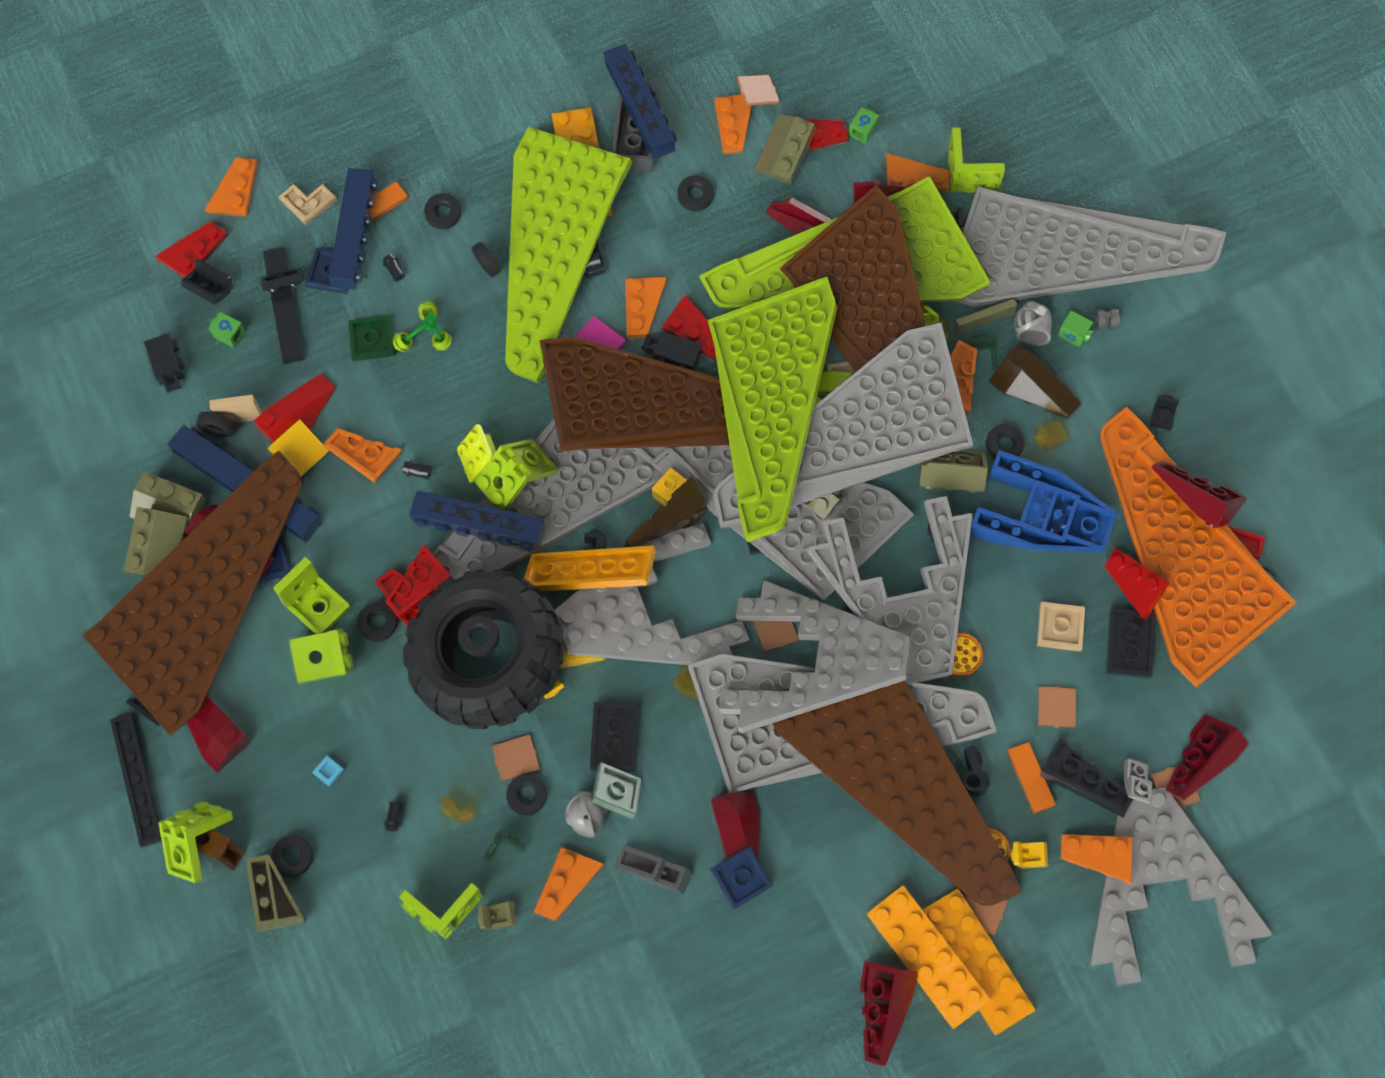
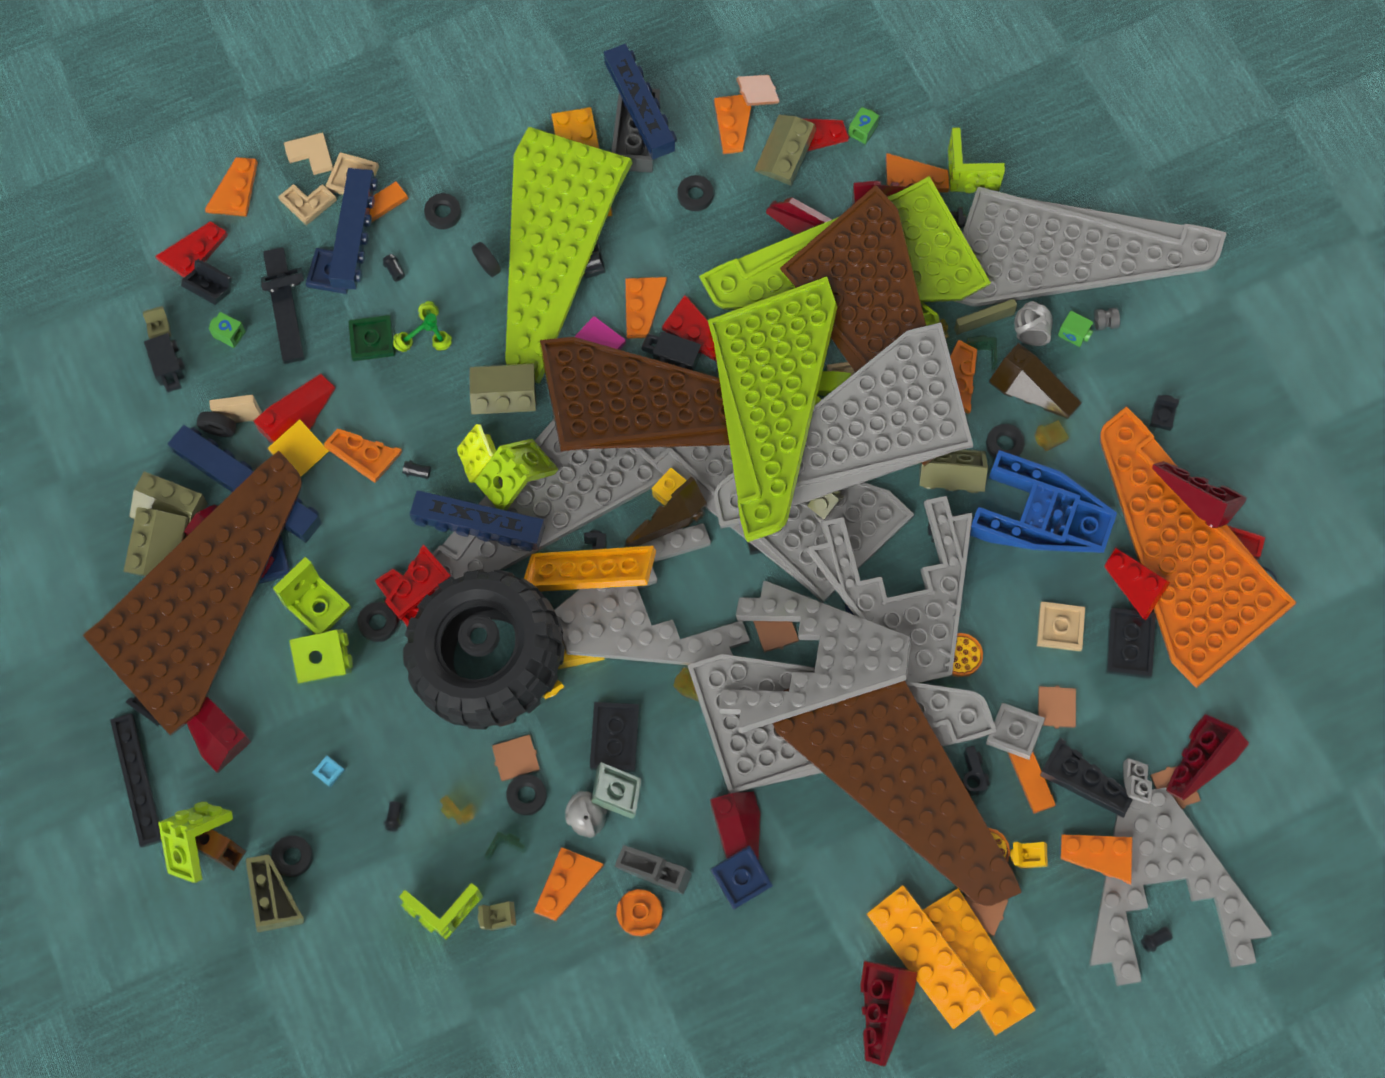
(156, 322): none -> olive bracket
(310, 147): none -> tan tile
(338, 176): none -> tan tile
(502, 389): none -> olive slope
(639, 912): none -> orange tile
(1016, 731): none -> light grey tile
(1152, 941): none -> black pin

